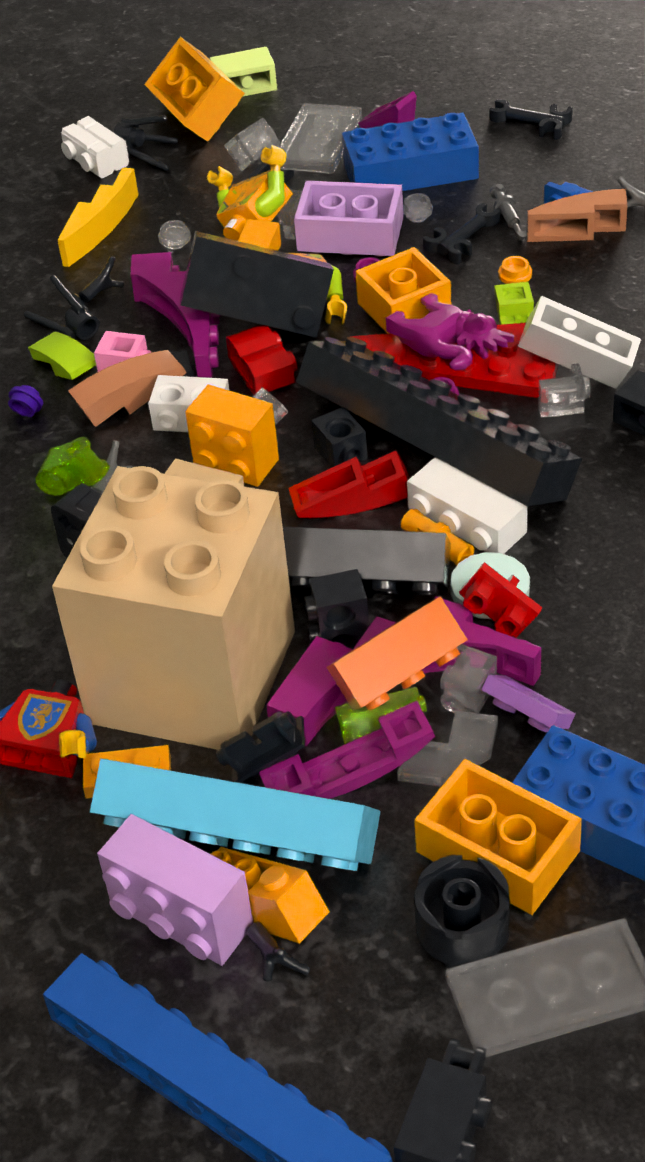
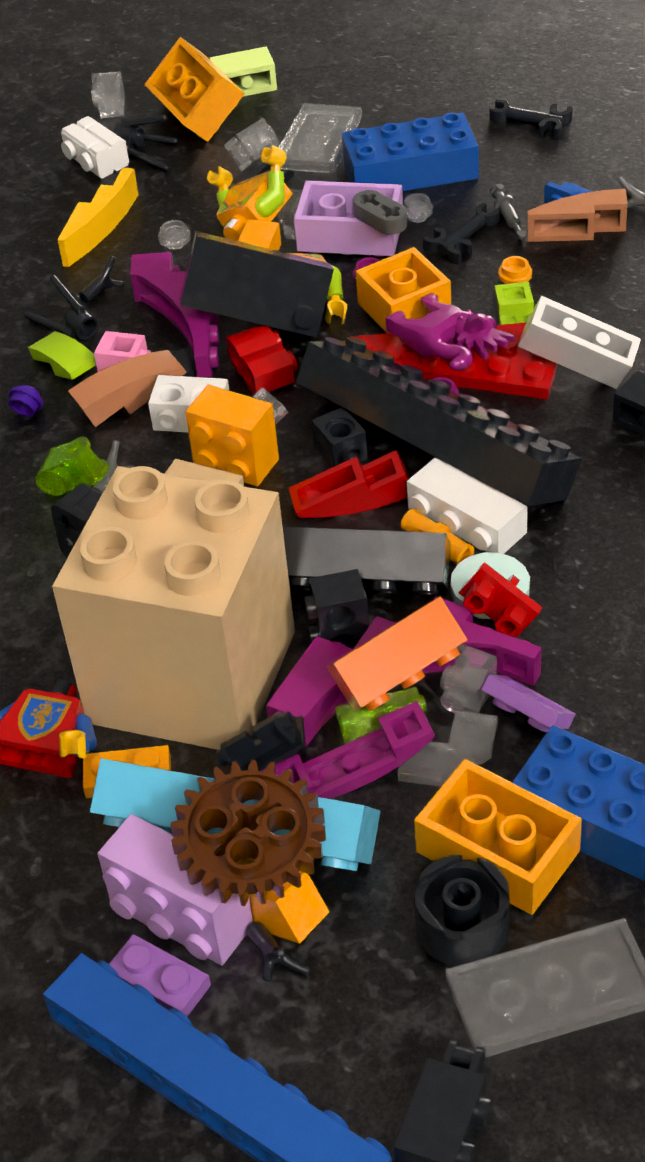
(108, 94): none -> clear brick
(162, 974): none -> medium lavender plate
(248, 832): none -> reddish brown gear
(380, 212): none -> dark grey beam
(396, 111): magenta slope -> none
(564, 394): clear bracket -> none

